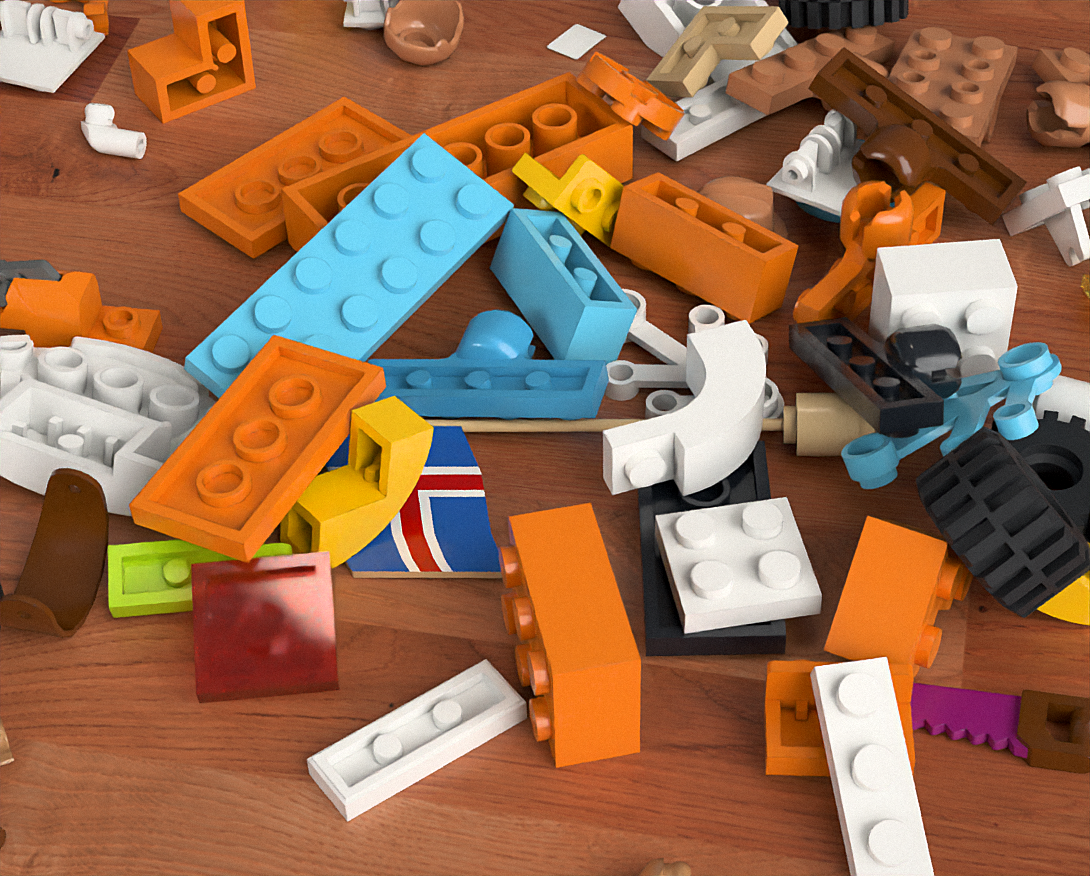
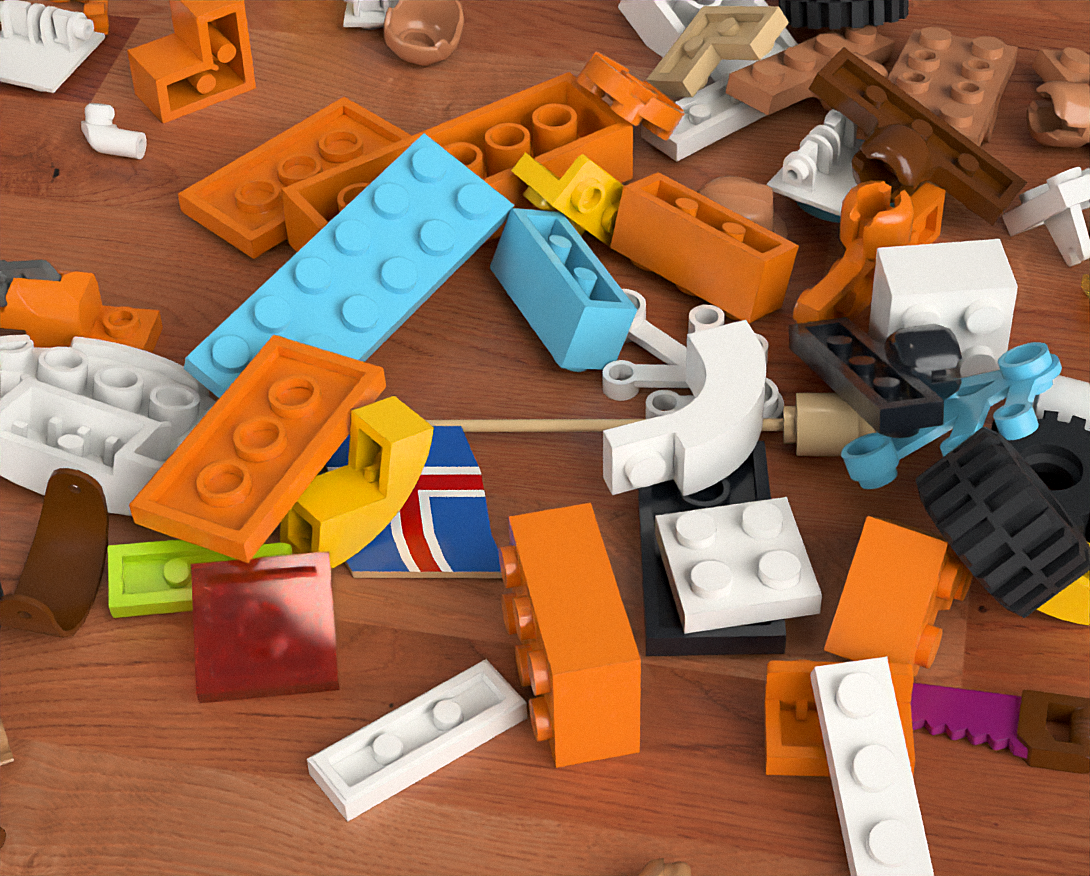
(496, 377): dark azure plate -> none
(576, 41): white sticker -> none

